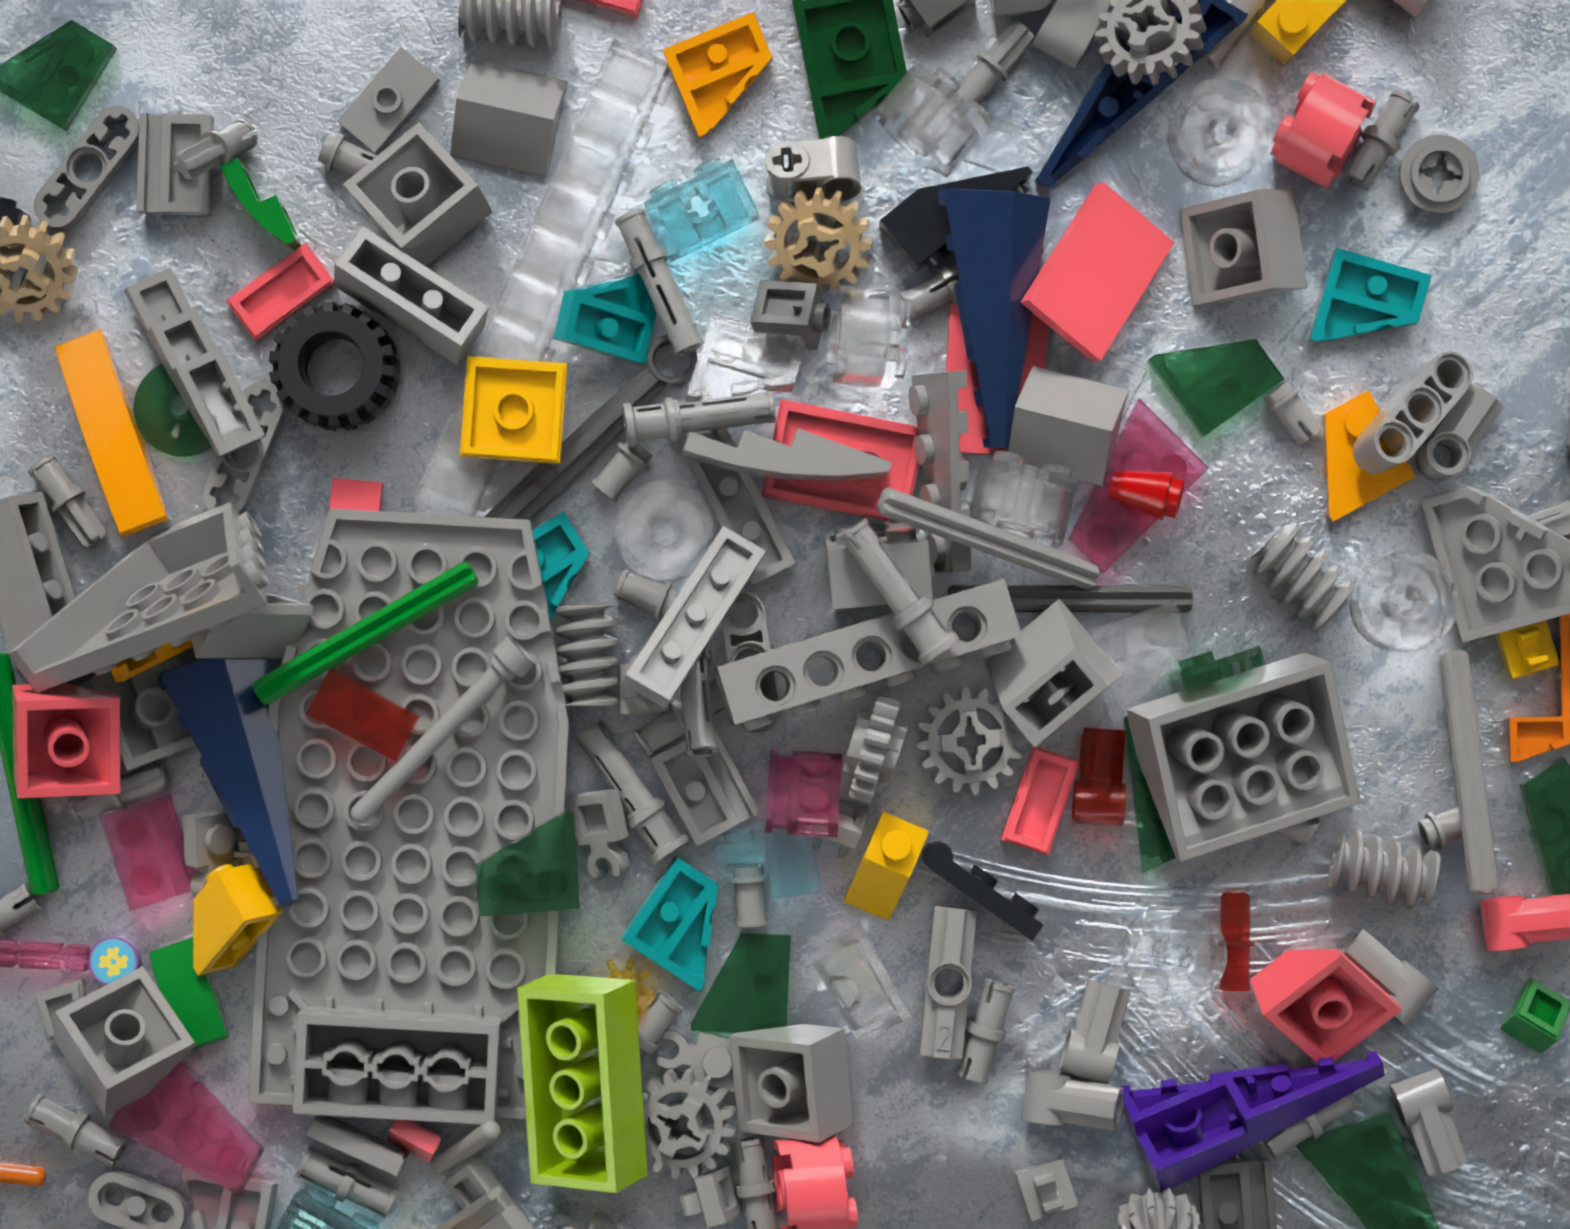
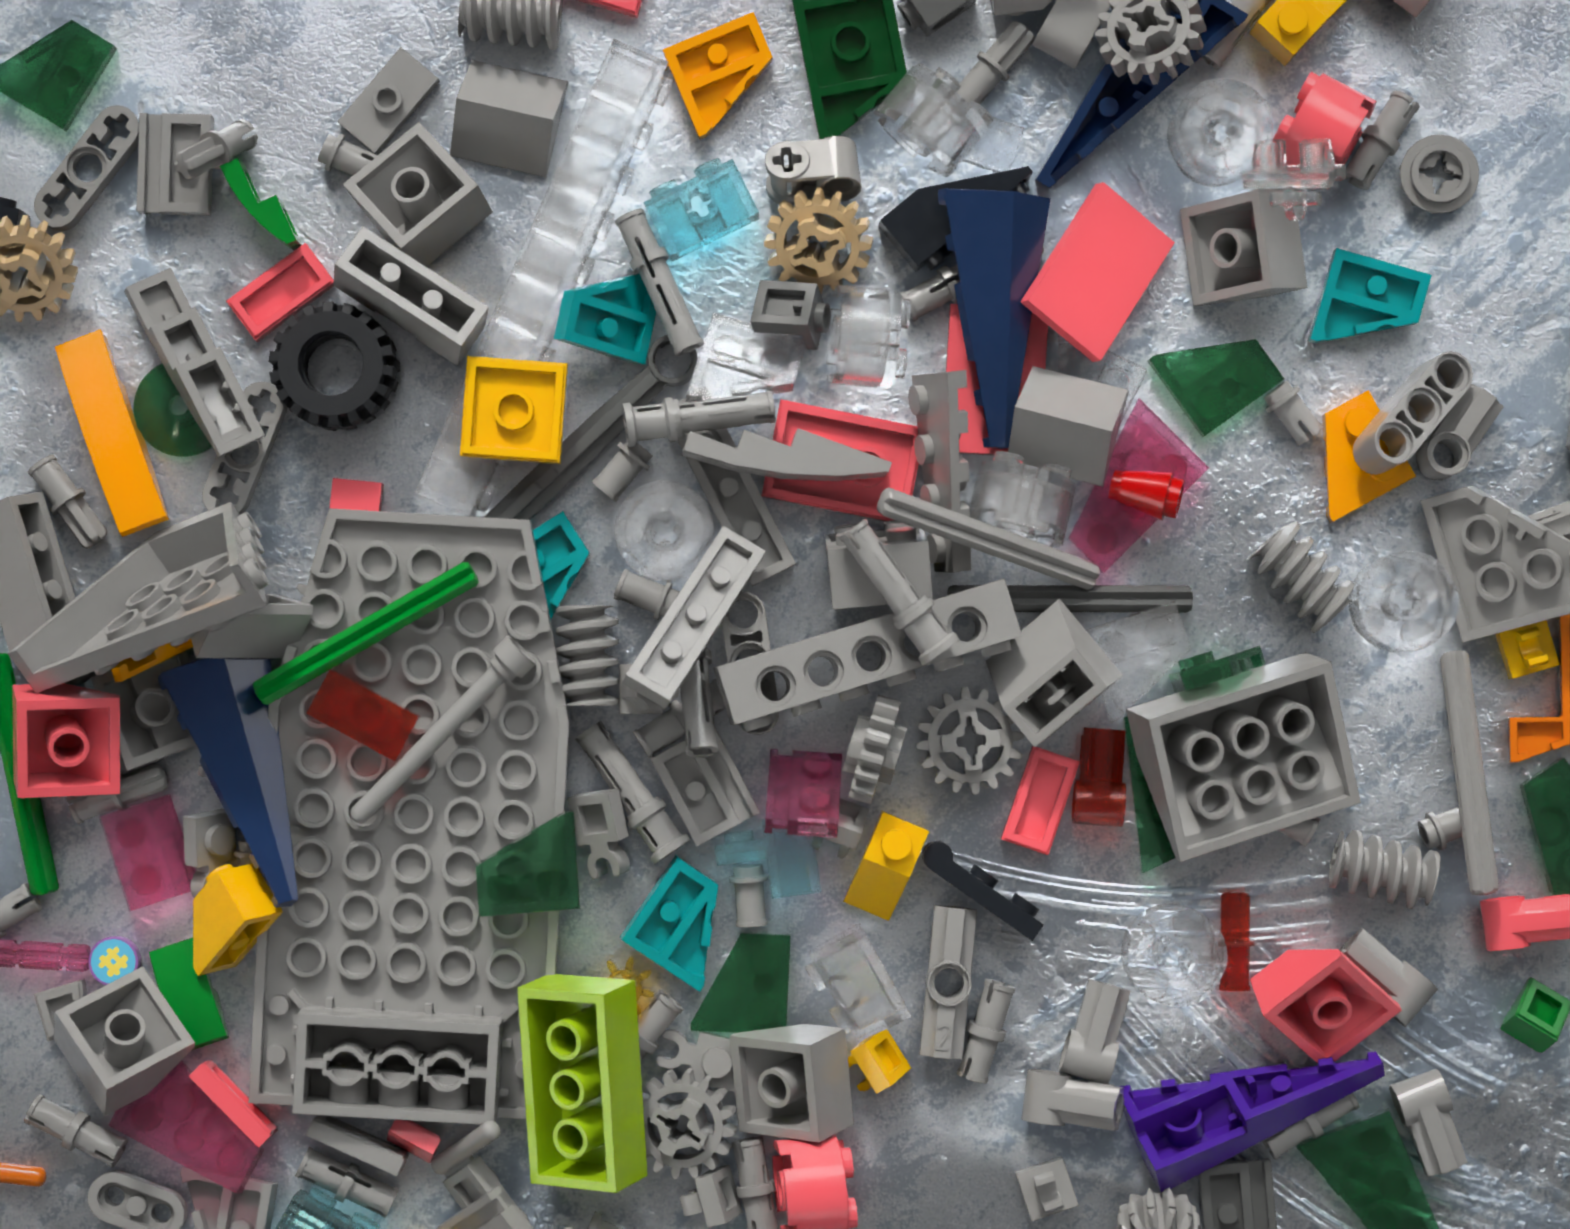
(233, 1102): none -> coral tile
(879, 1061): none -> yellow tile
(1315, 170): none -> clear hips

